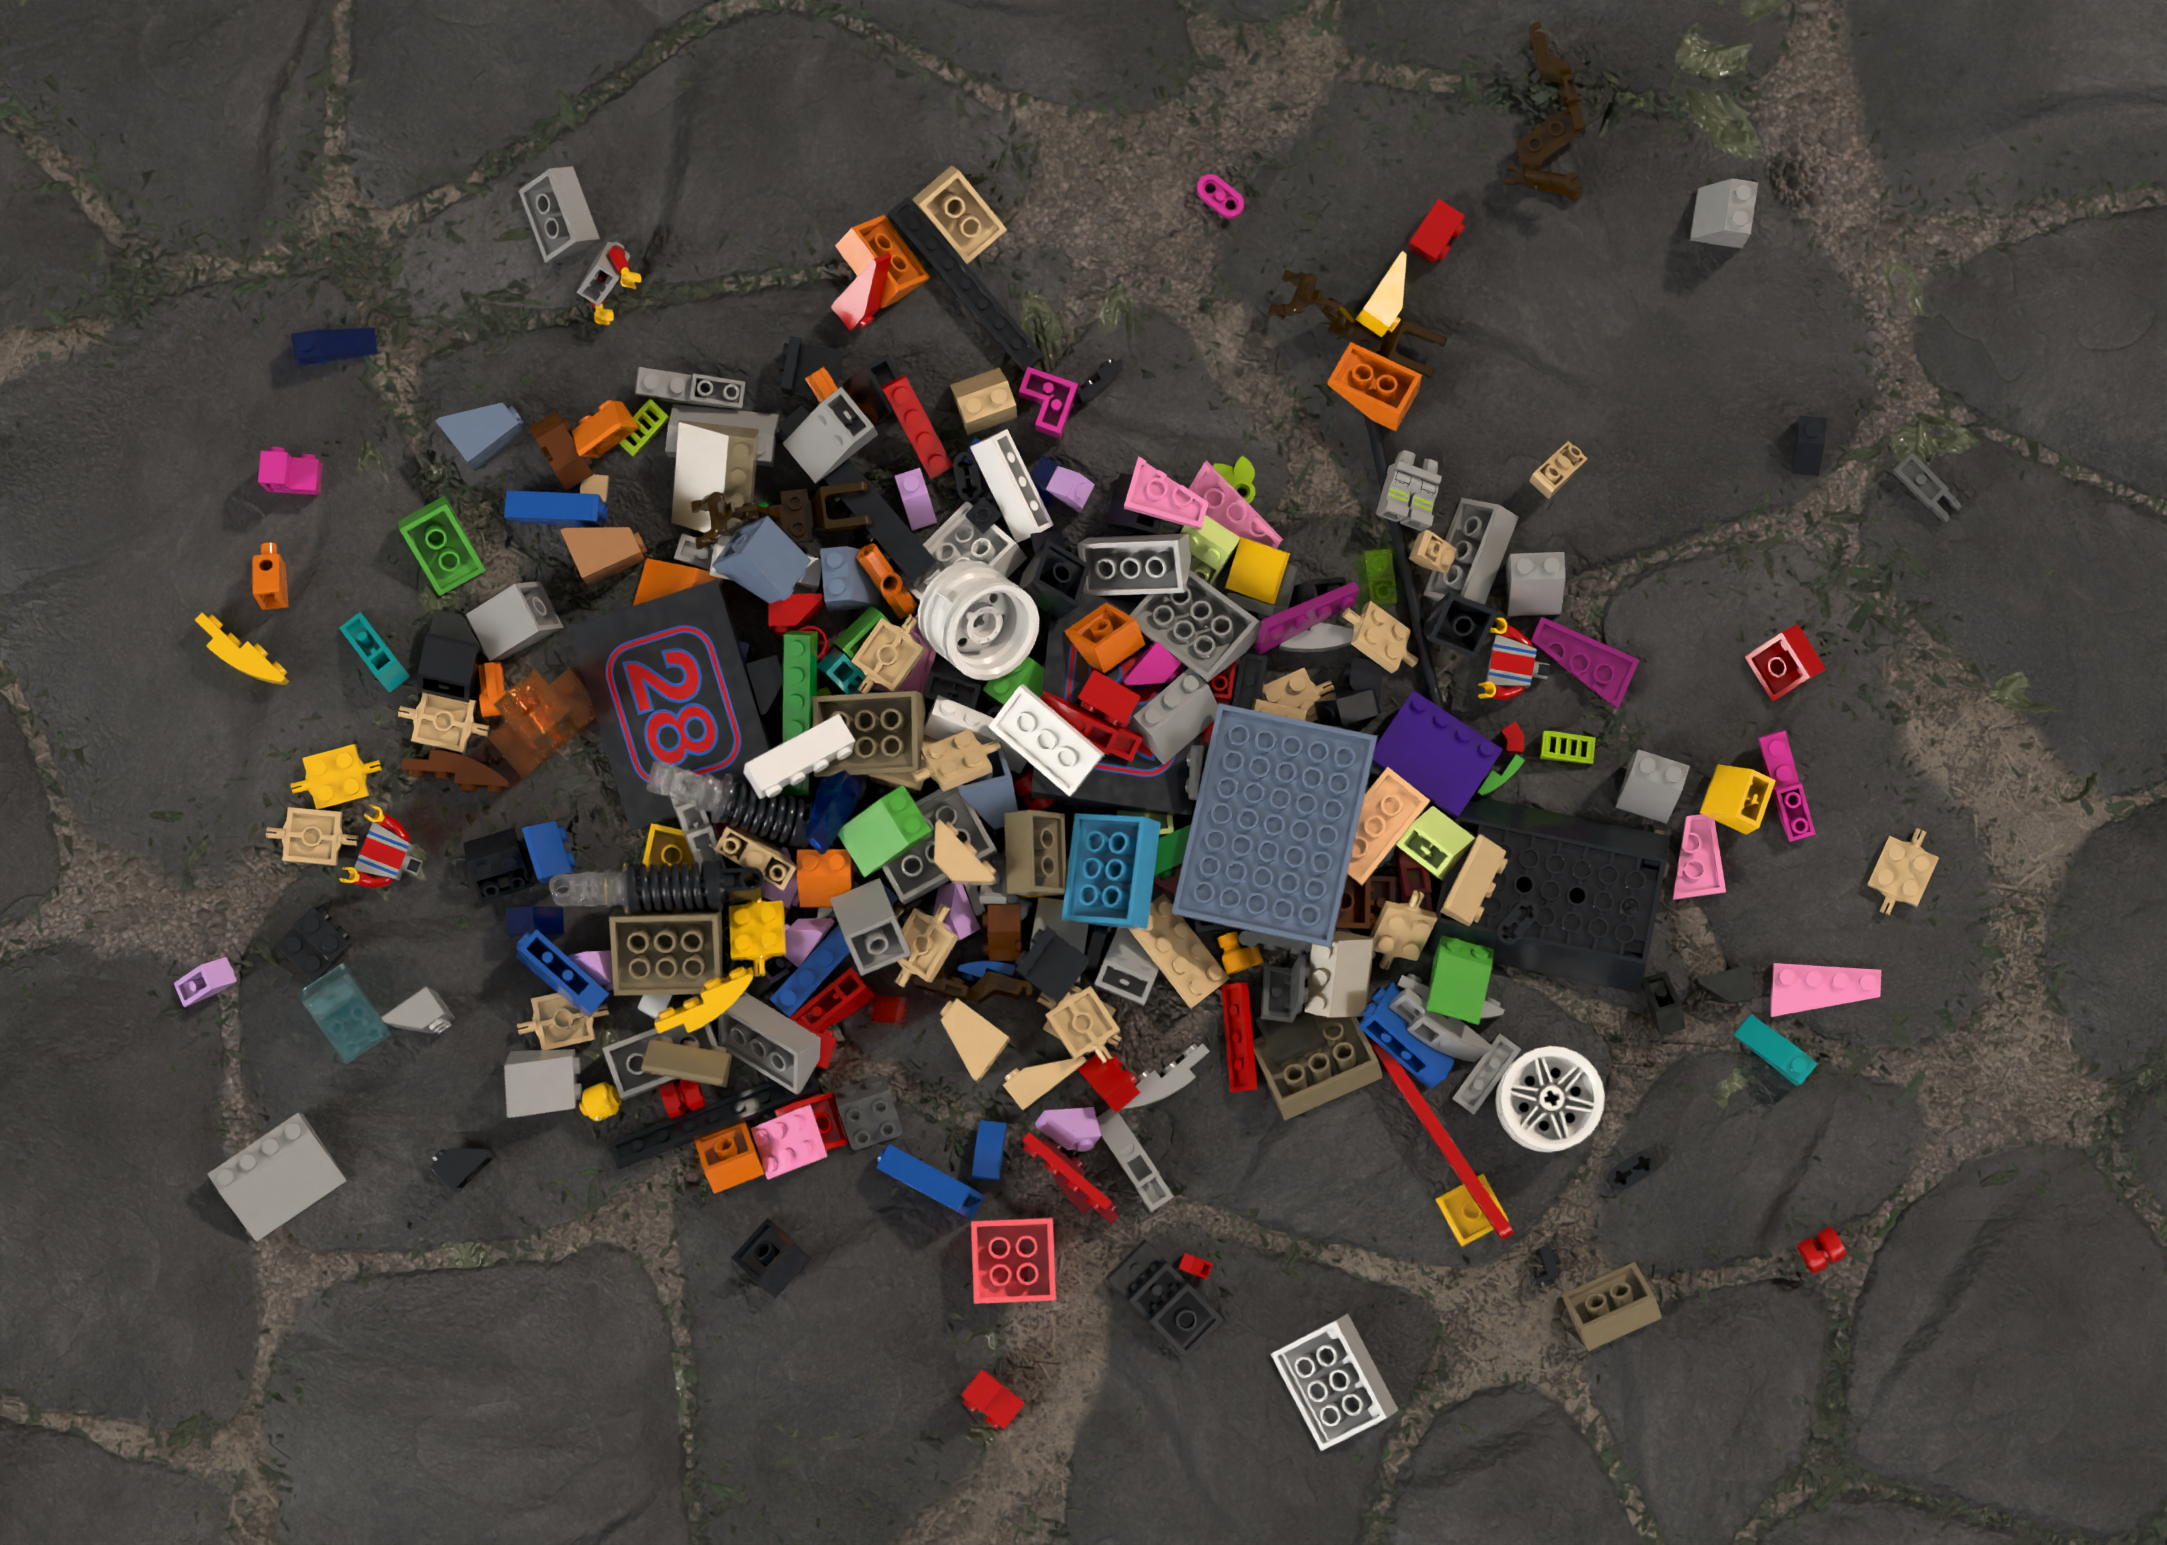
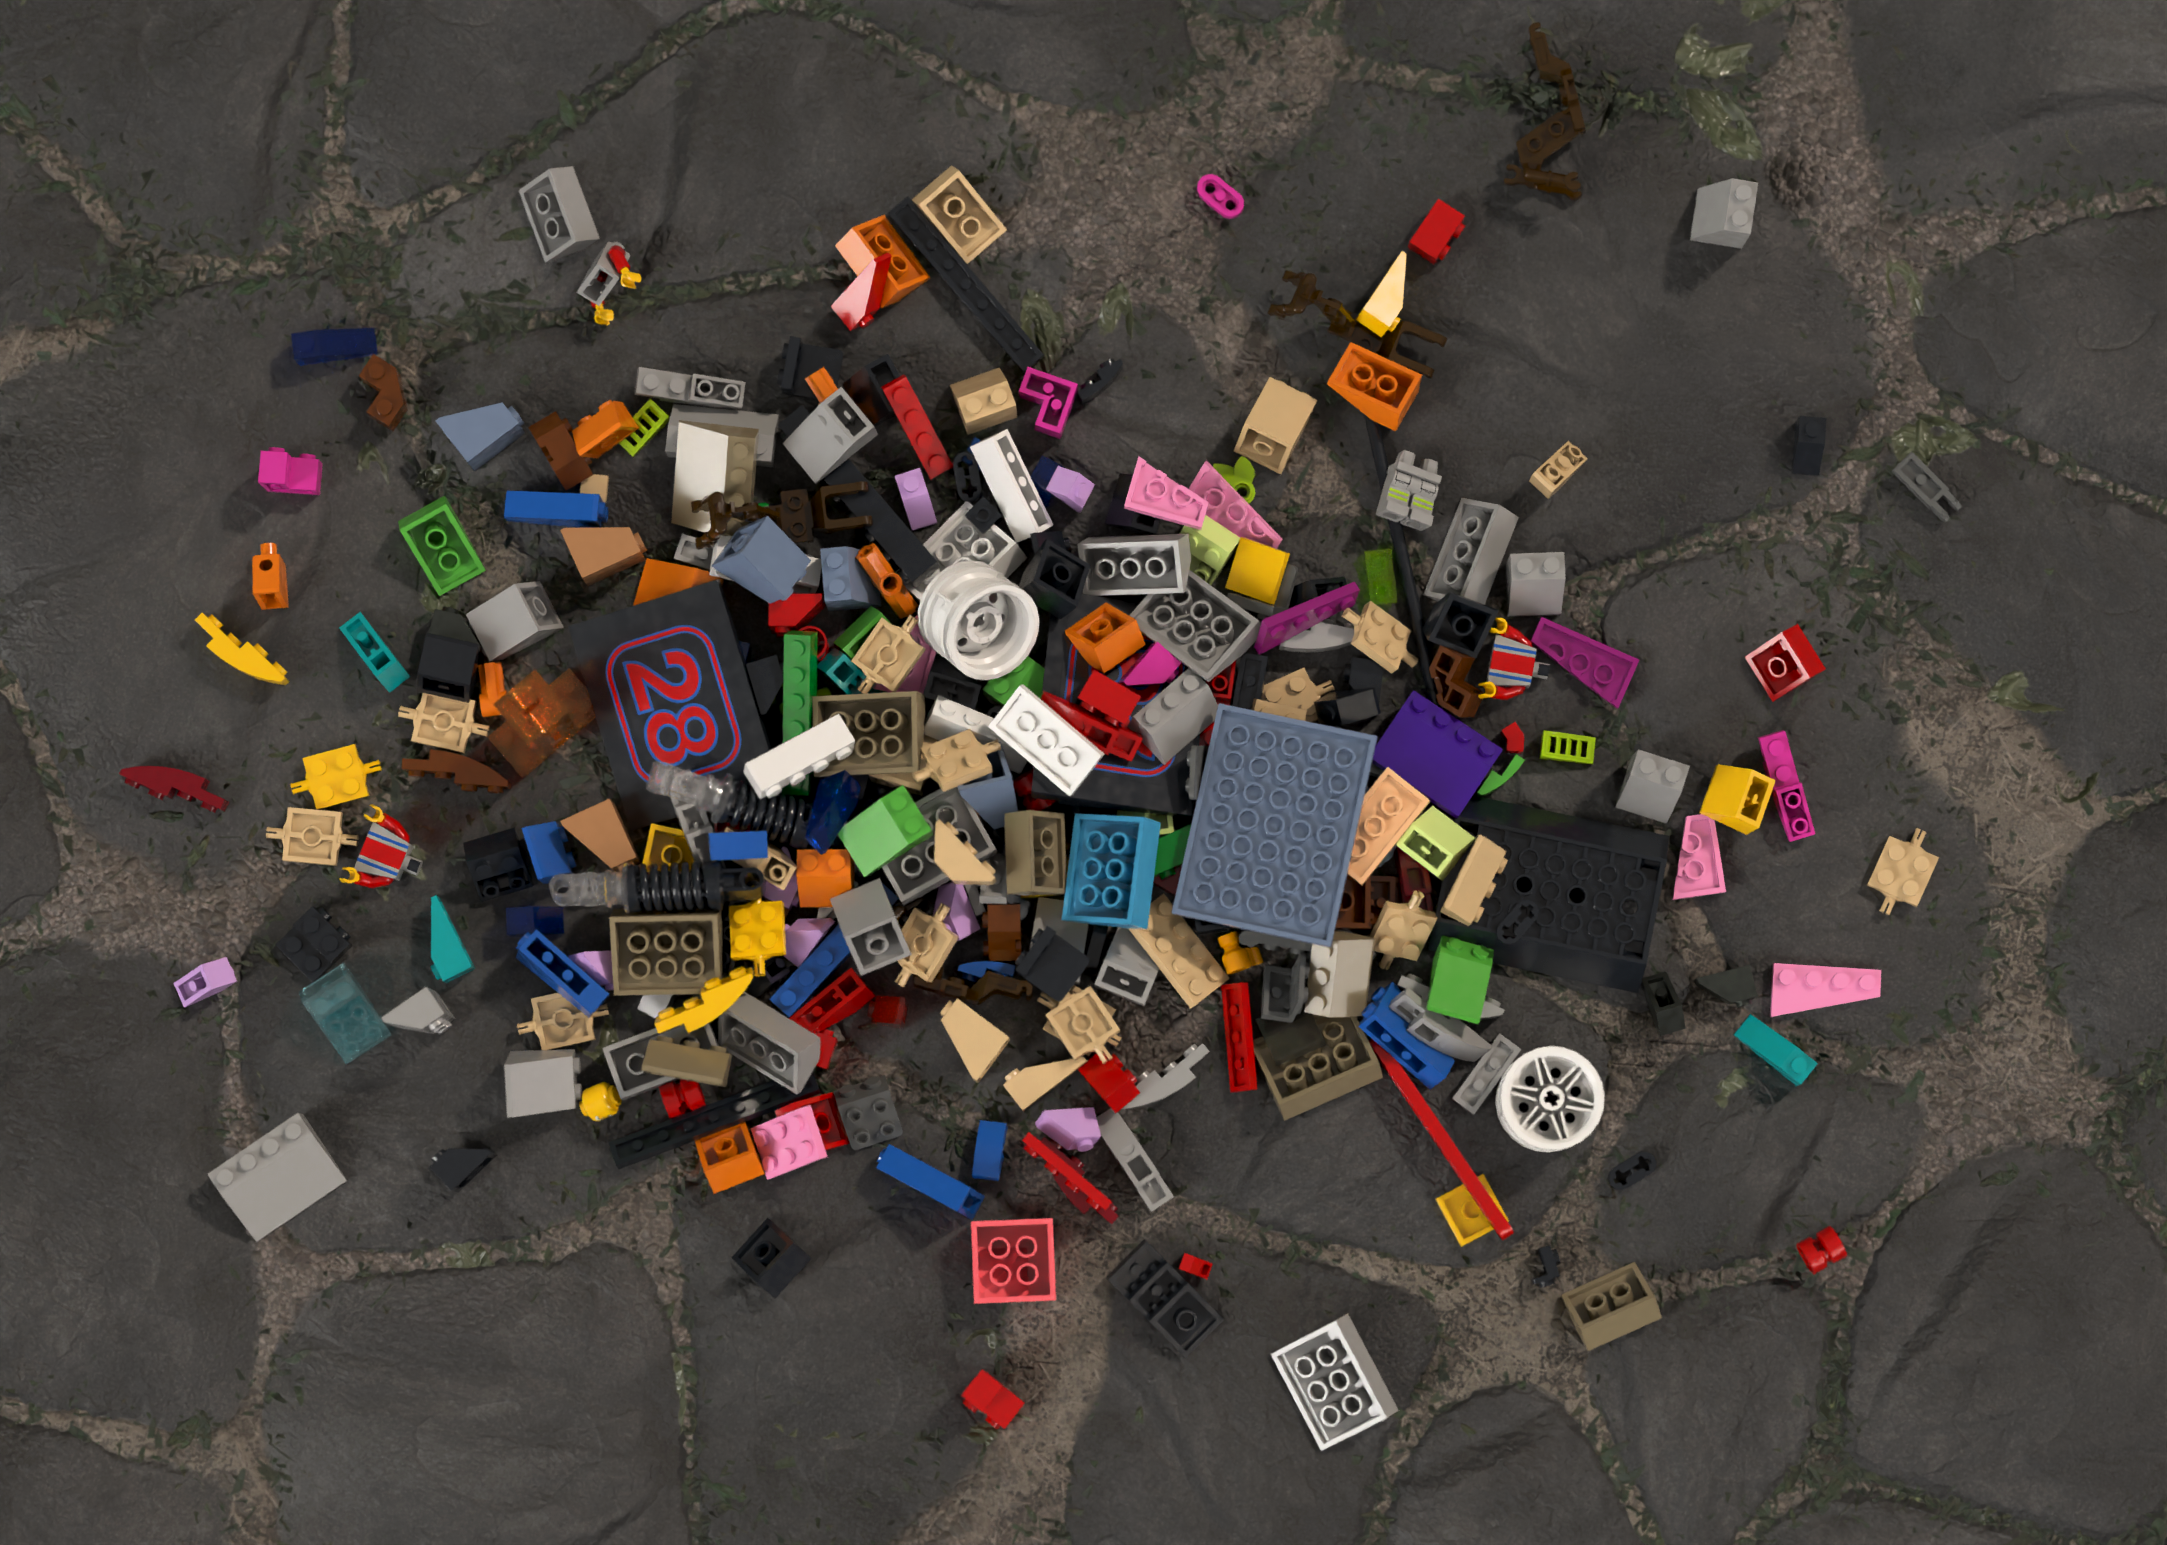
(166, 780): none -> dark red slope
(390, 402): none -> reddish brown brick
(446, 946): none -> teal slope
(603, 834): none -> medium nougat slope
(738, 845): none -> blue slope
(1275, 425): none -> tan slope
(1432, 552): tan slope -> none
(1449, 672): none -> reddish brown brick

